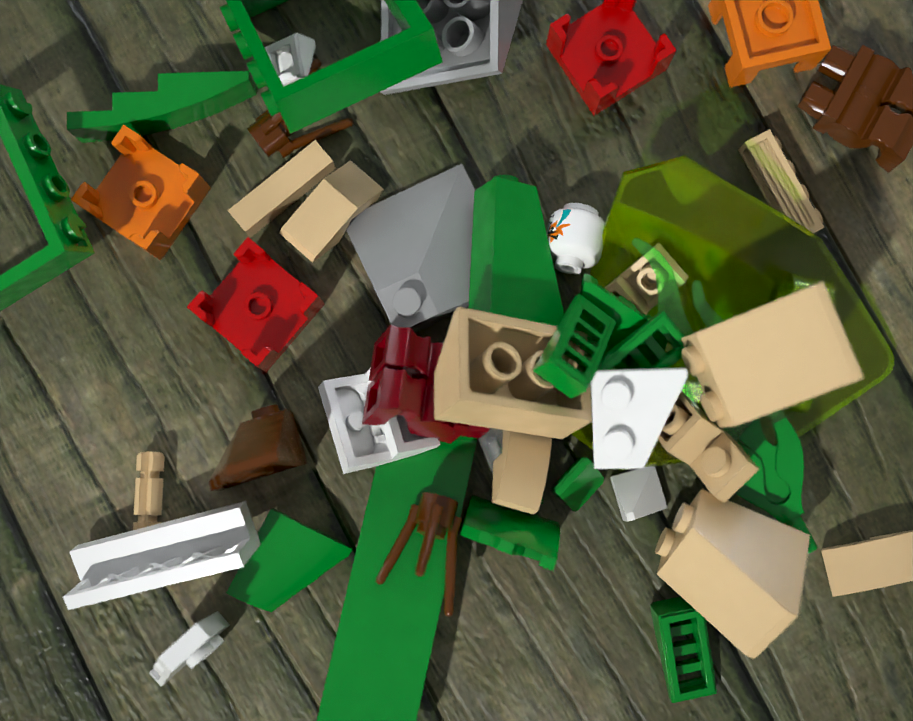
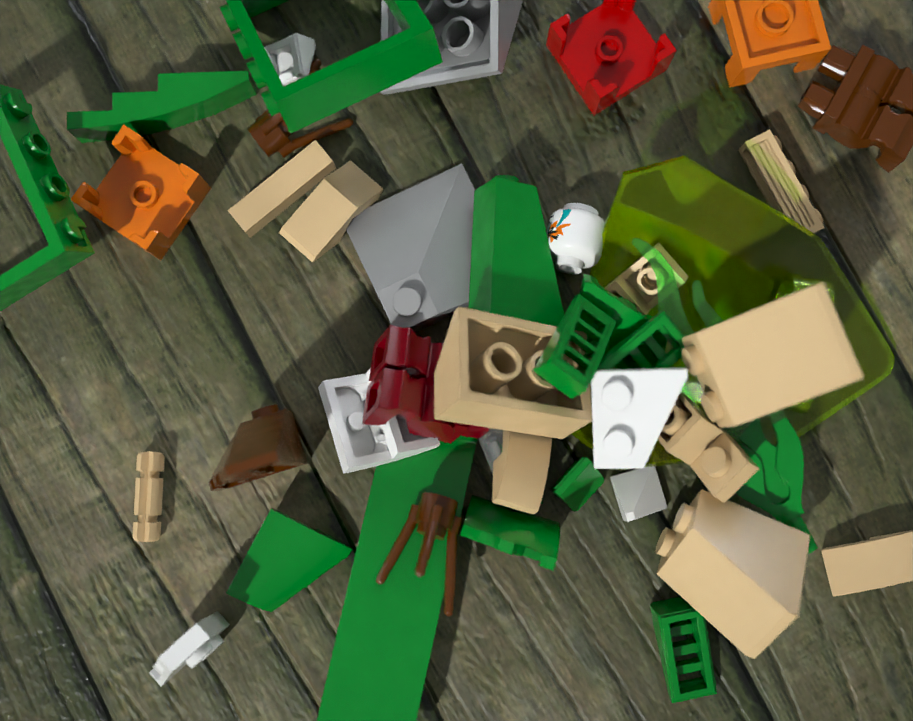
(163, 554): white fence -> none
(258, 306): red panel -> none

